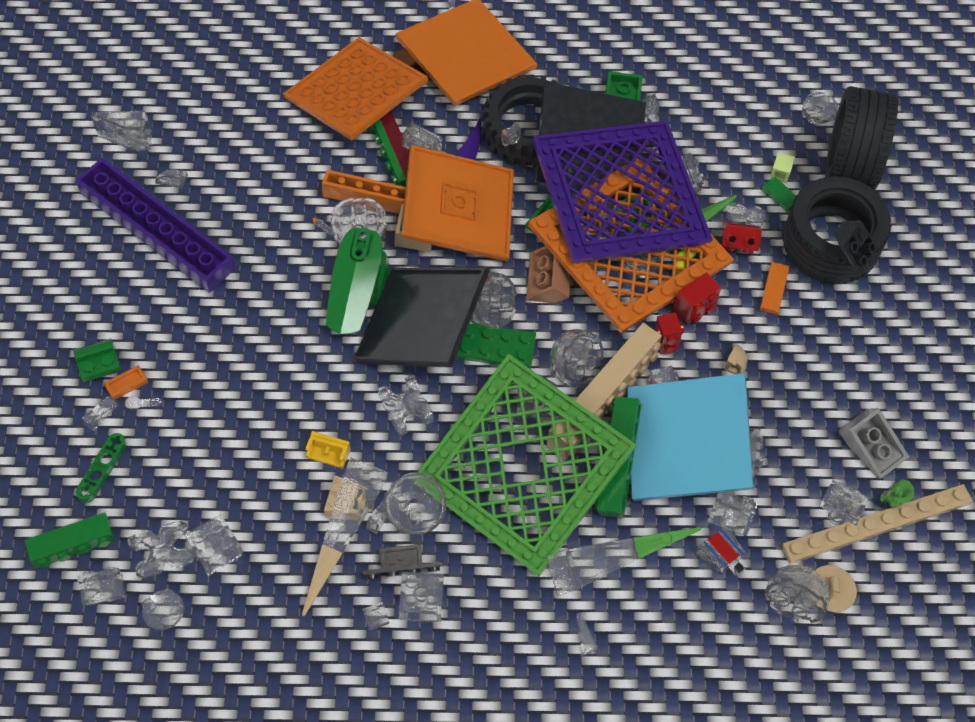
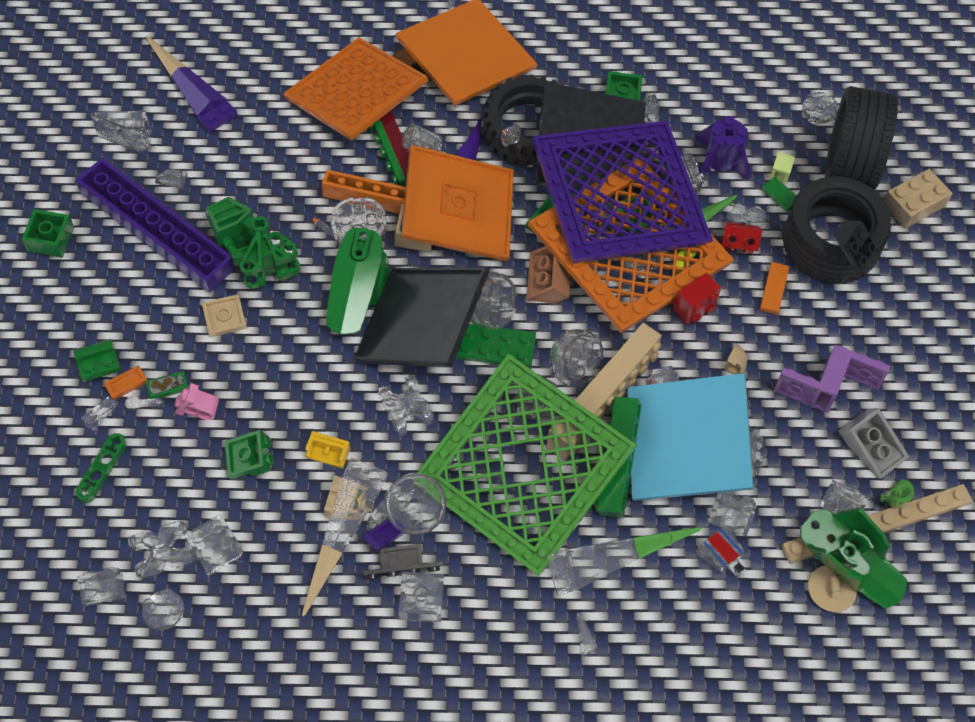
(48, 233): none -> green brick
(70, 540): green brick -> none
(166, 385): none -> tile
(196, 403): none -> bright pink pin
(206, 103): none -> dark purple plate
(224, 315): none -> tan tile
(248, 454): none -> green plate
(250, 242): none -> green piece
(376, 616): clear plate -> none
(382, 535): none -> dark purple tile
(671, 332): red brick -> none
(725, 147): none -> dark purple brick
(798, 593): clear cylinder -> none
(839, 365): none -> medium lavender bracket
(855, 553): none -> green piece
(917, 198): none -> tan brick

